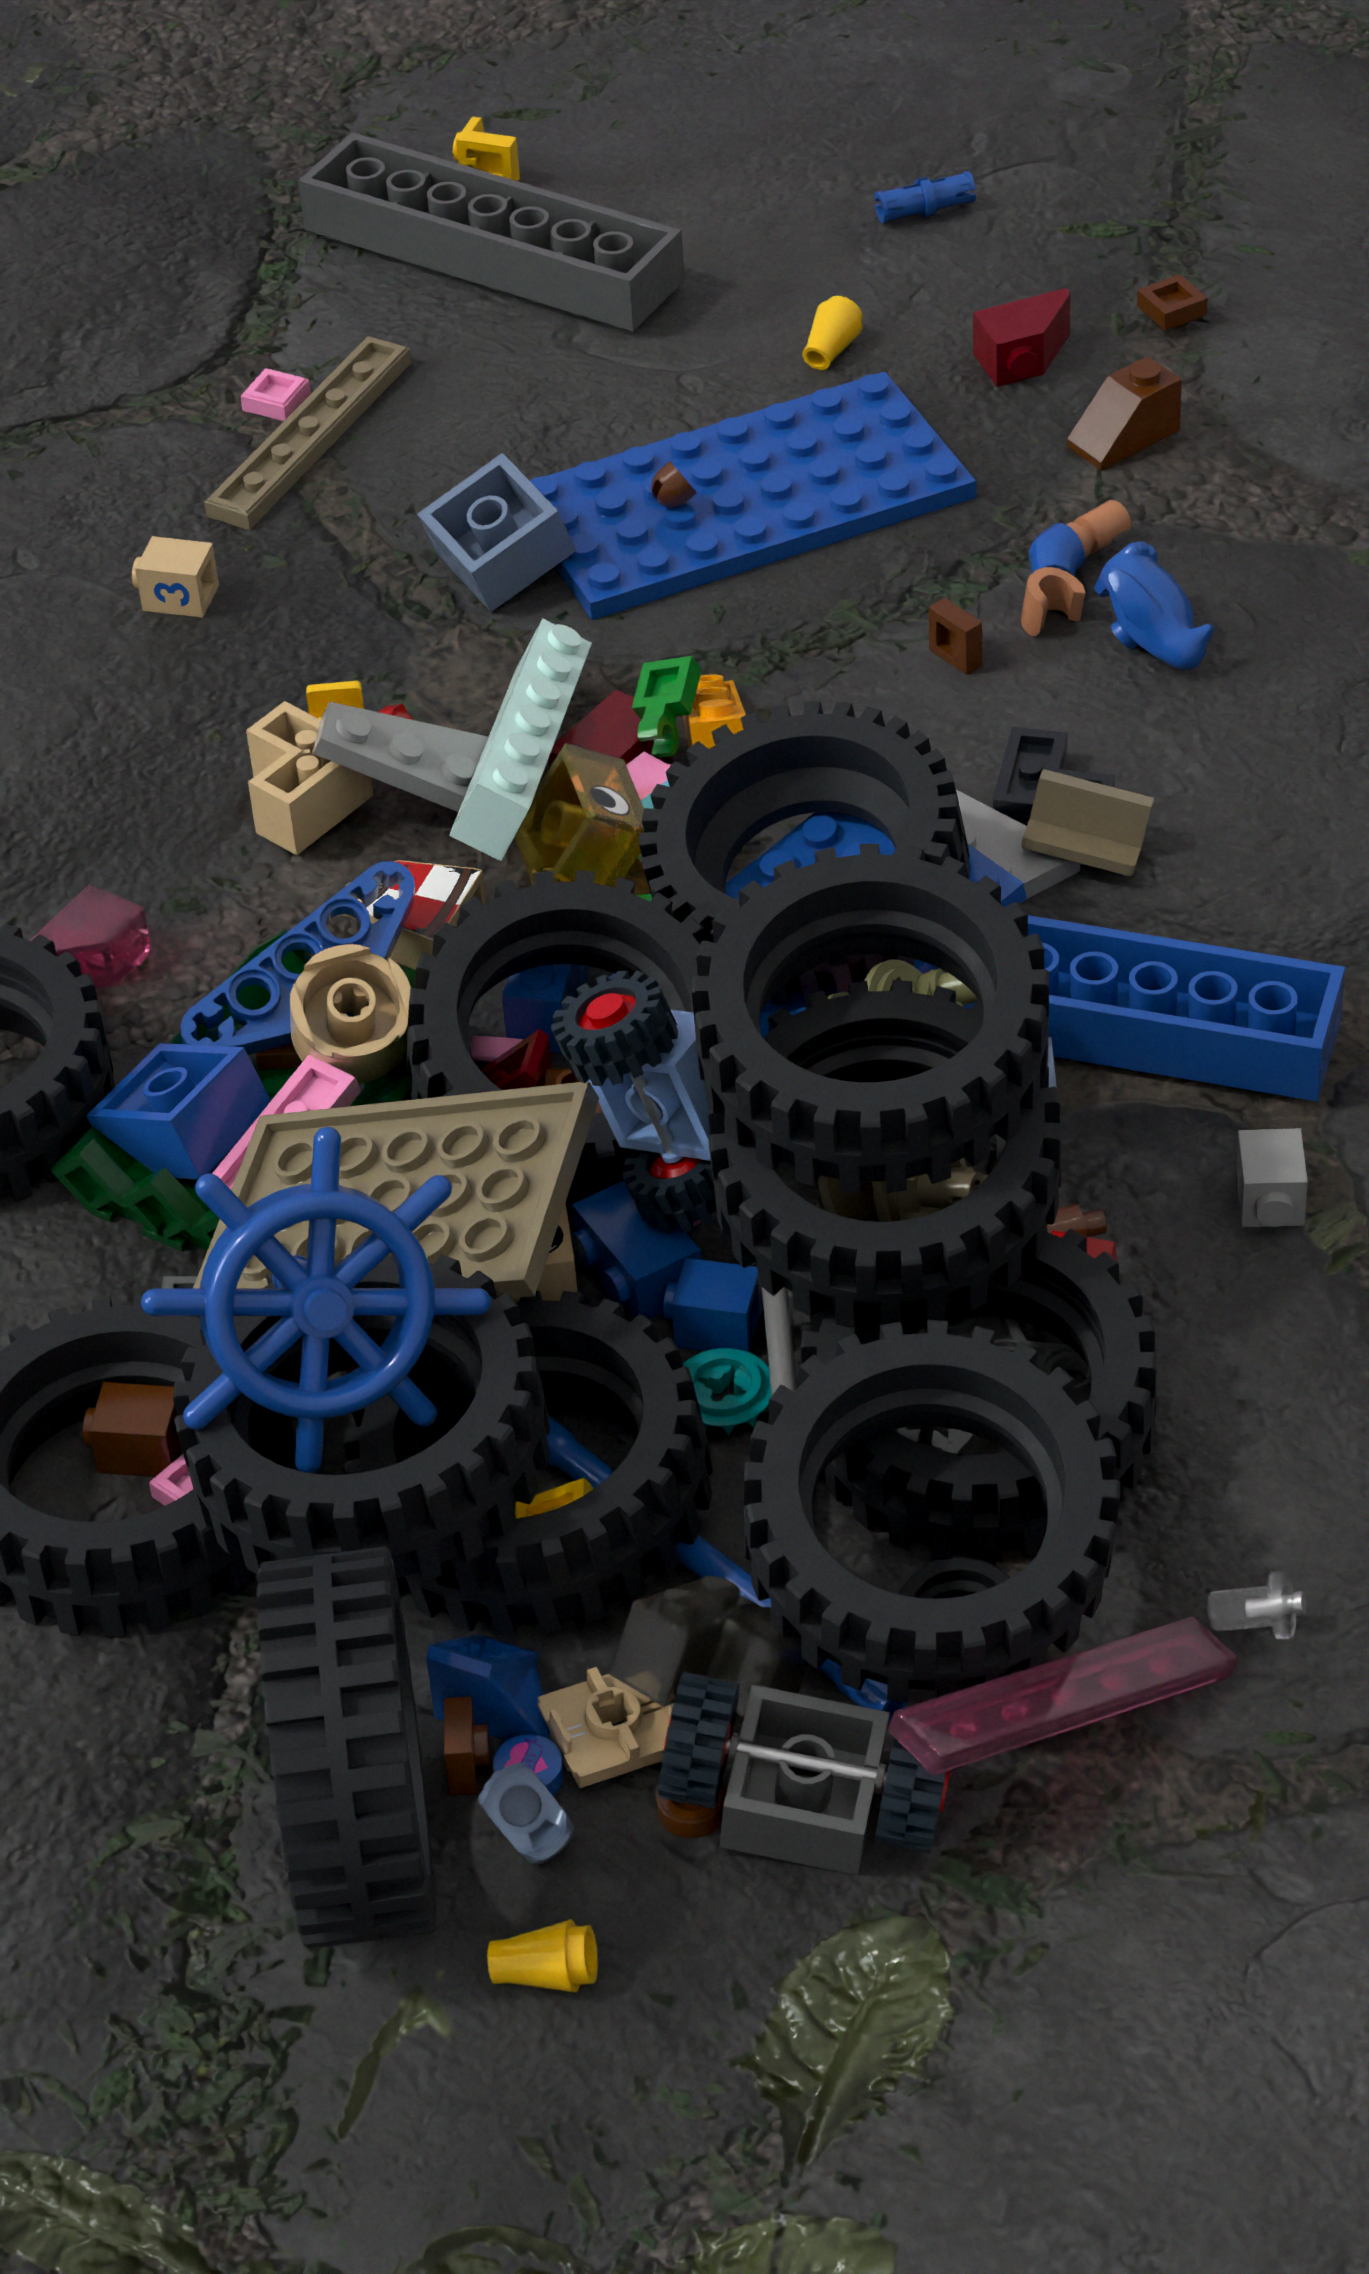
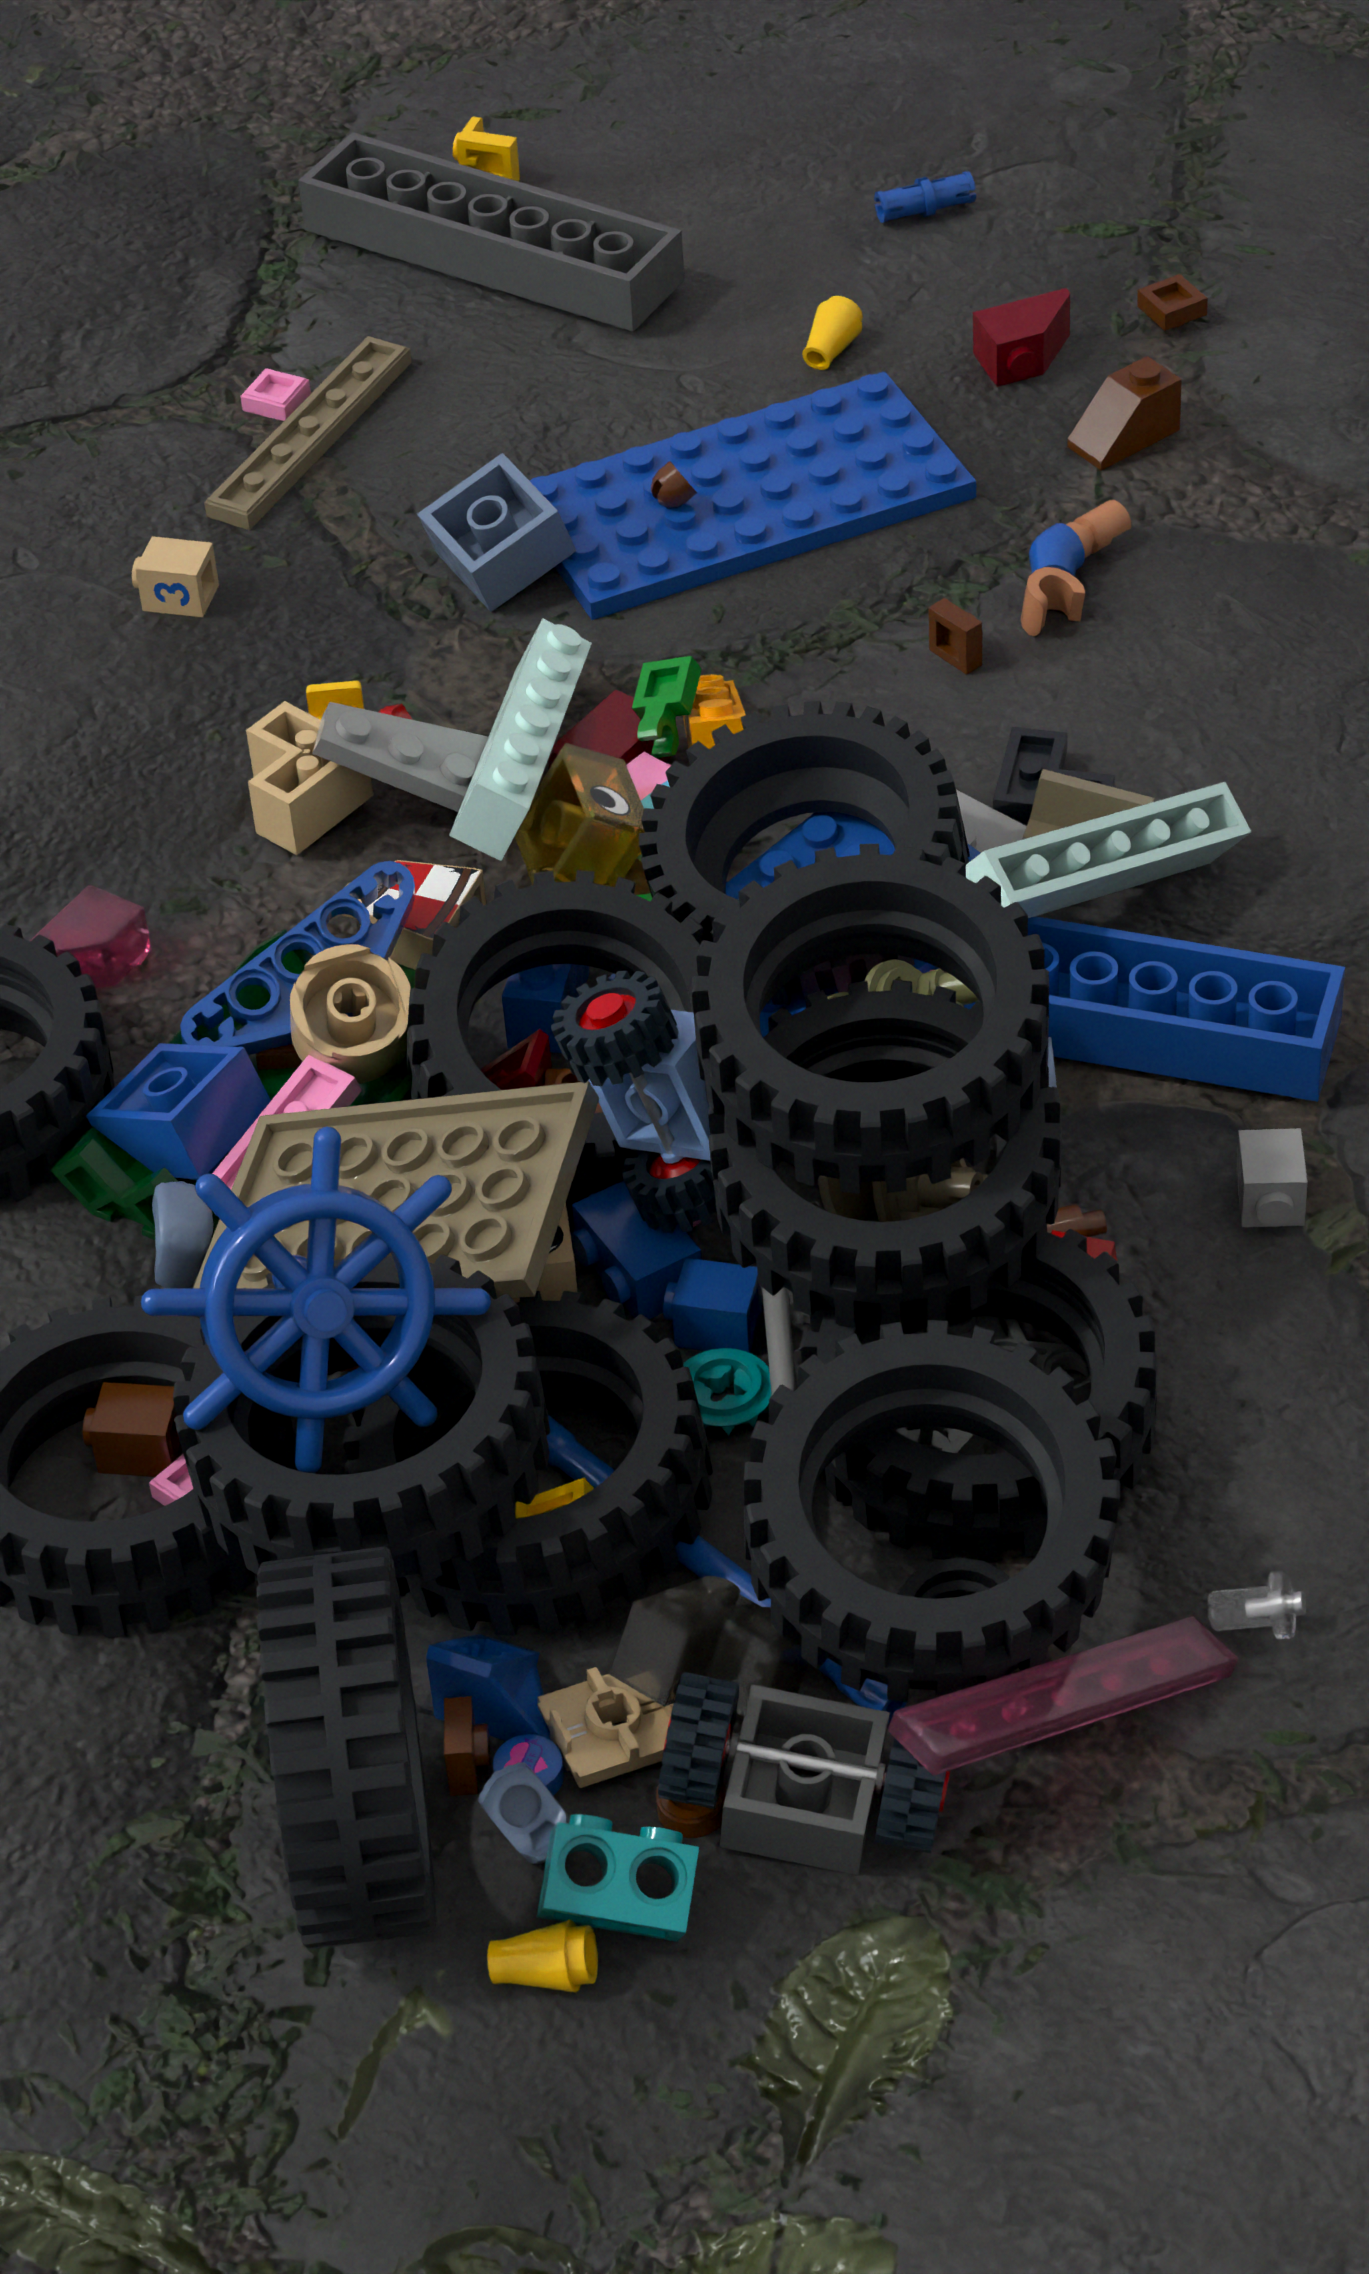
(181, 1233): none -> sand blue hair
(488, 1048): bright pink tile -> none
(617, 1900): none -> teal brick
(1113, 851): none -> light aqua brick
(1152, 608): blue animal -> none

